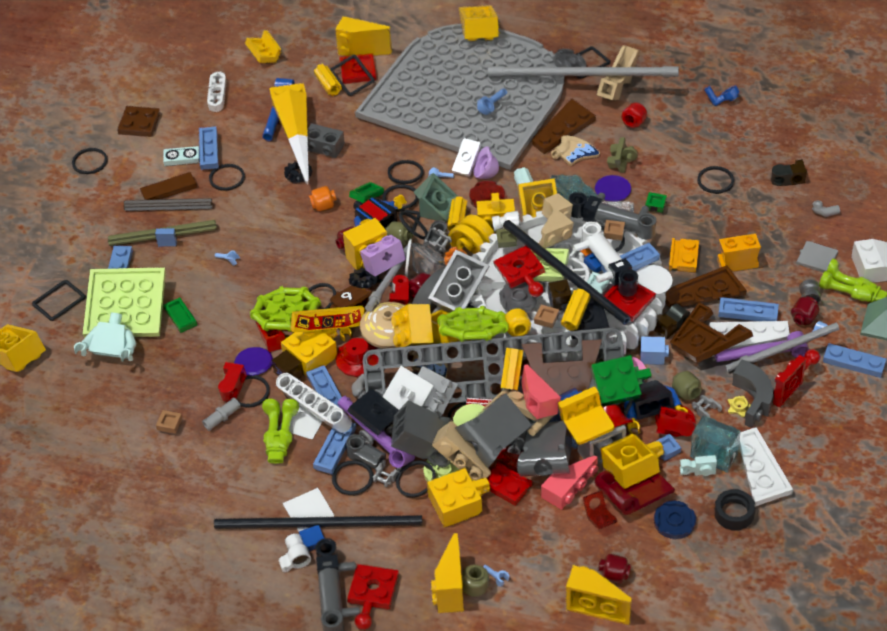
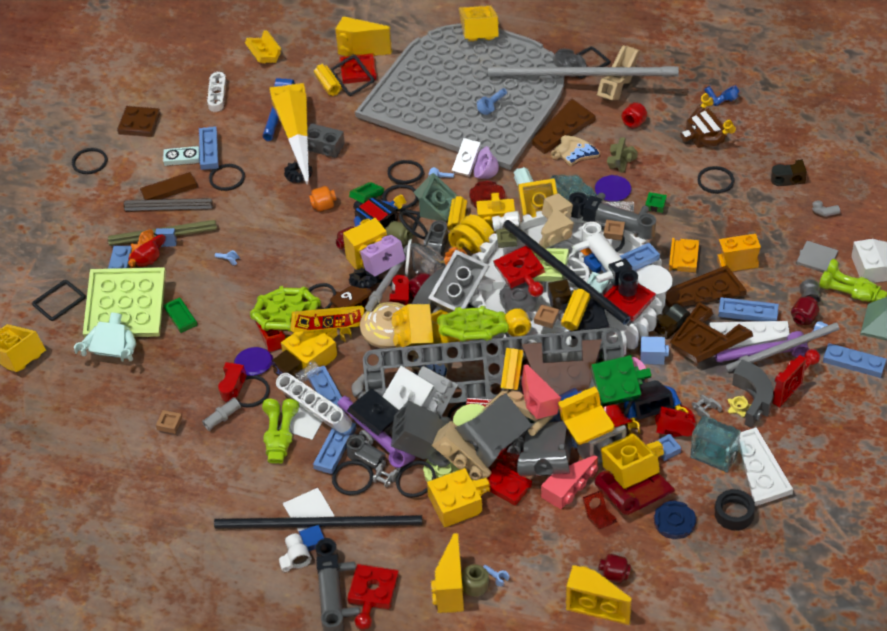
(146, 250): none -> red hair
(308, 372): none -> clear pin
(351, 361): red hat -> none
(434, 245): light grey piece -> none
(686, 385): olive head -> none
(700, 466): light aqua plate -> none
(705, 127): none -> reddish brown torso

